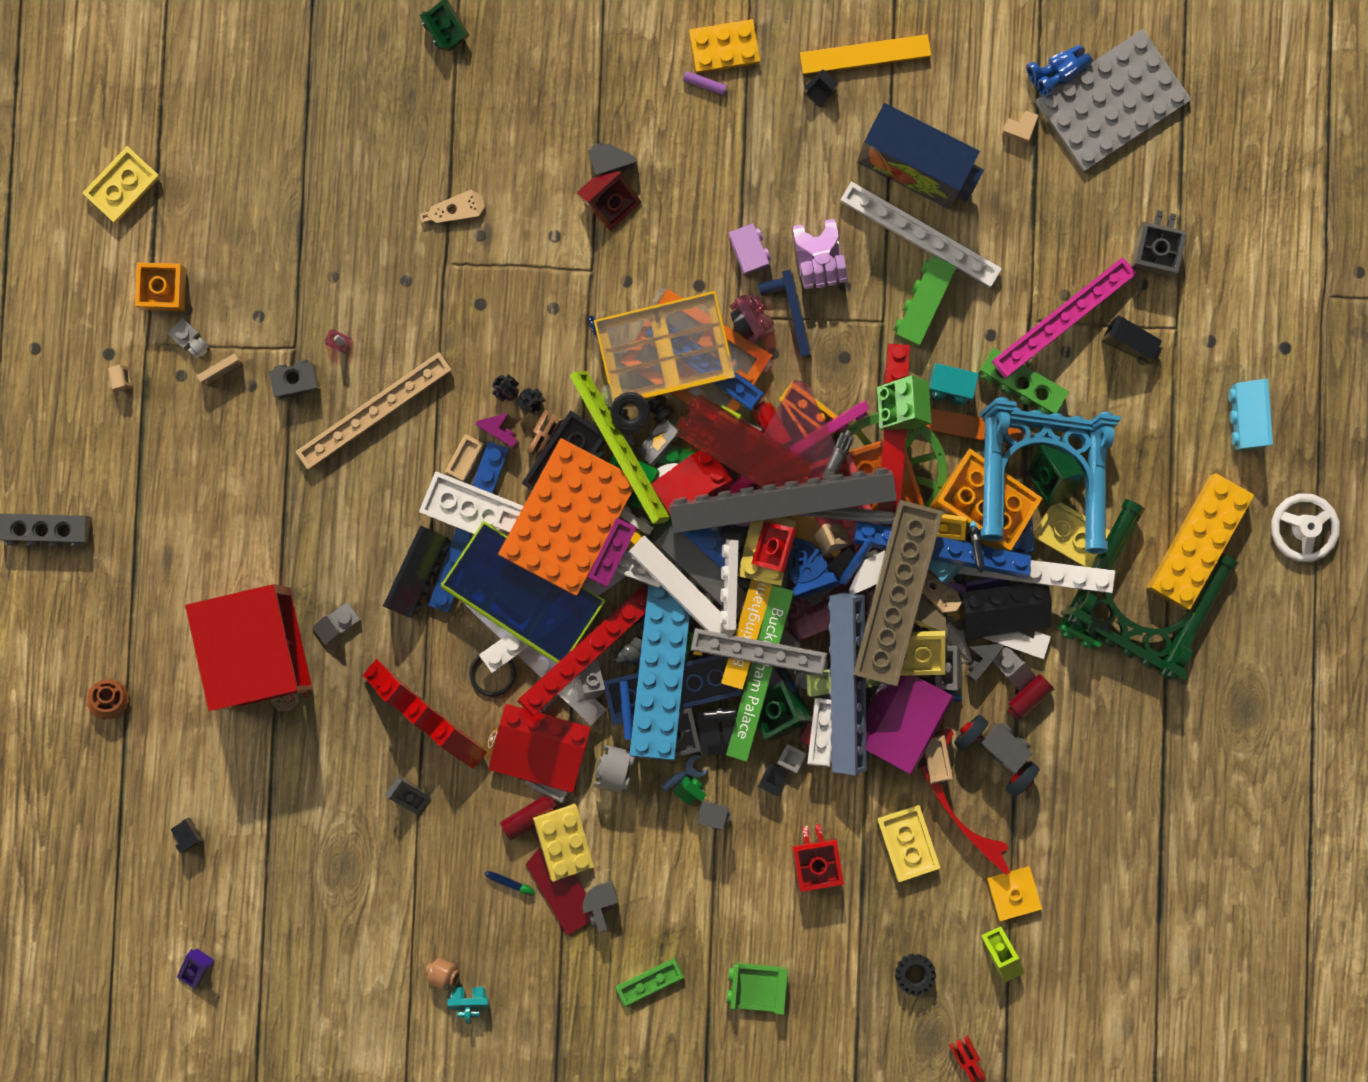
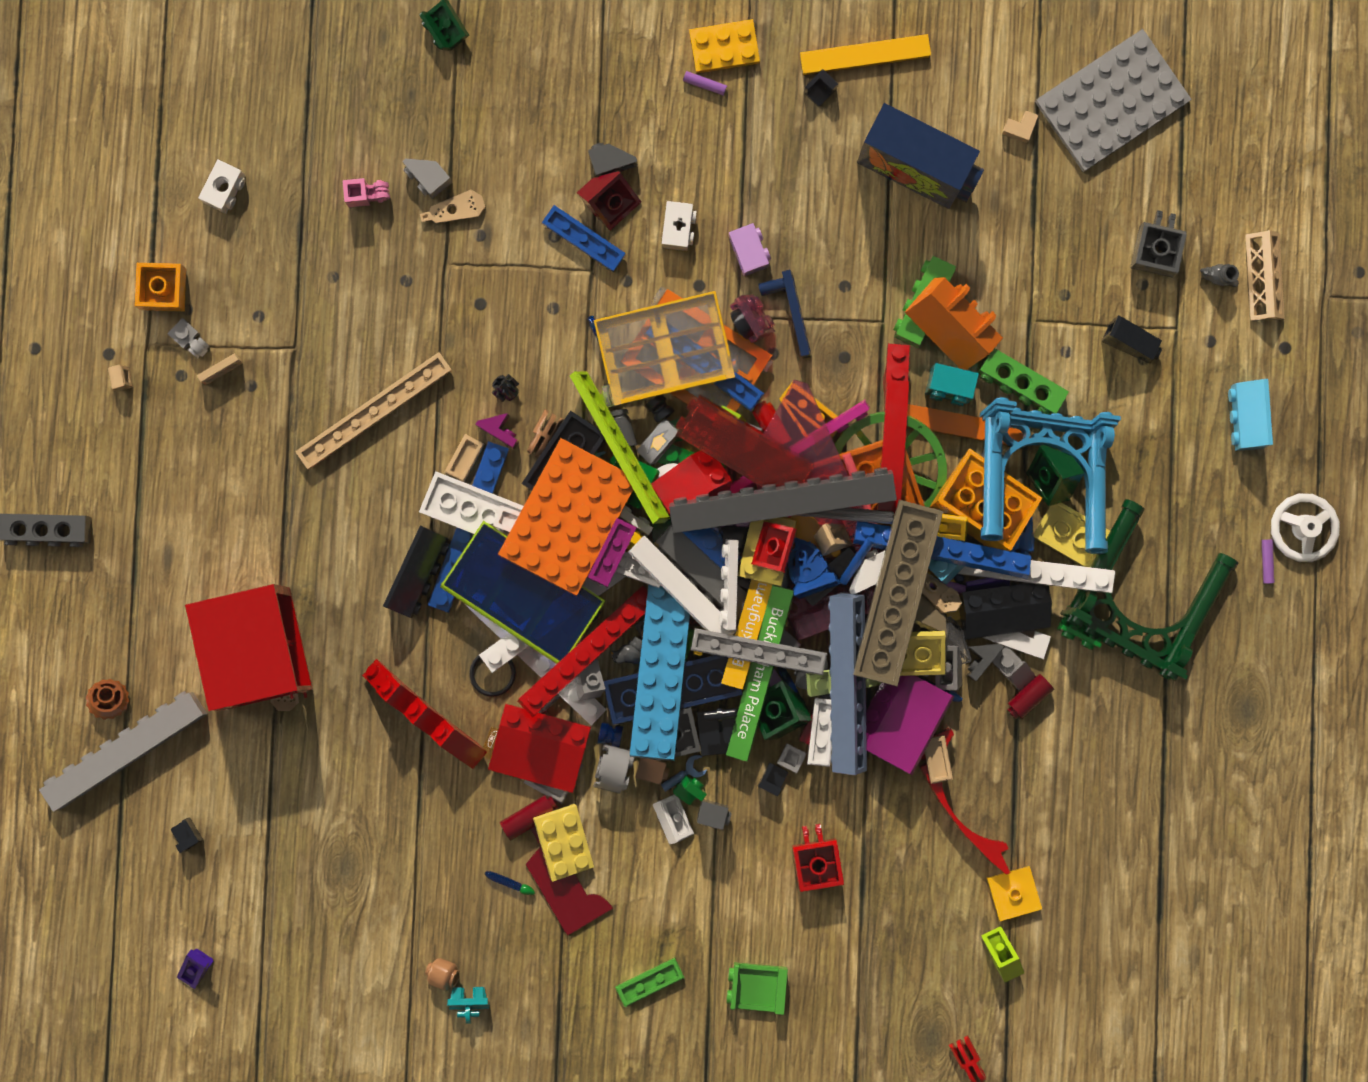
(121, 184): light yellow plate -> none
(123, 751): none -> light grey brick
(222, 174): none -> white brick
(307, 382): dark grey brick -> none
(336, 623): light grey slope -> none
(341, 343): clear pink piece -> none
(359, 193): none -> bright pink brick
(407, 795): dark grey slope -> none
(429, 174): none -> light grey slope
(531, 401): black gear -> none
(583, 238): none -> blue plate
(597, 898): dark grey brick -> none
(609, 734): none -> clear blue wheel
(626, 710): blue piece -> none
(630, 398): black tyre -> none
(652, 770): none -> medium nougat brick
(673, 819): none -> white slope
(676, 213): none -> white brick
(819, 257): lavender piece -> none
(840, 451): dark grey piece -> none
(904, 404): bright green slope -> none
(908, 843): light yellow plate -> none
(920, 234): white plate -> none
(922, 986): black tyre -> none
(954, 322): none -> orange piece
(976, 544): black piece -> none
(1004, 748): brick -> none
(1063, 317): dark pink plate -> none
(1065, 65): blue piece -> none
(1200, 541): yellow brick -> none
(1221, 275): none -> dark grey animal
(1268, 561): none -> medium lavender piece
(1272, 276): none -> tan fence

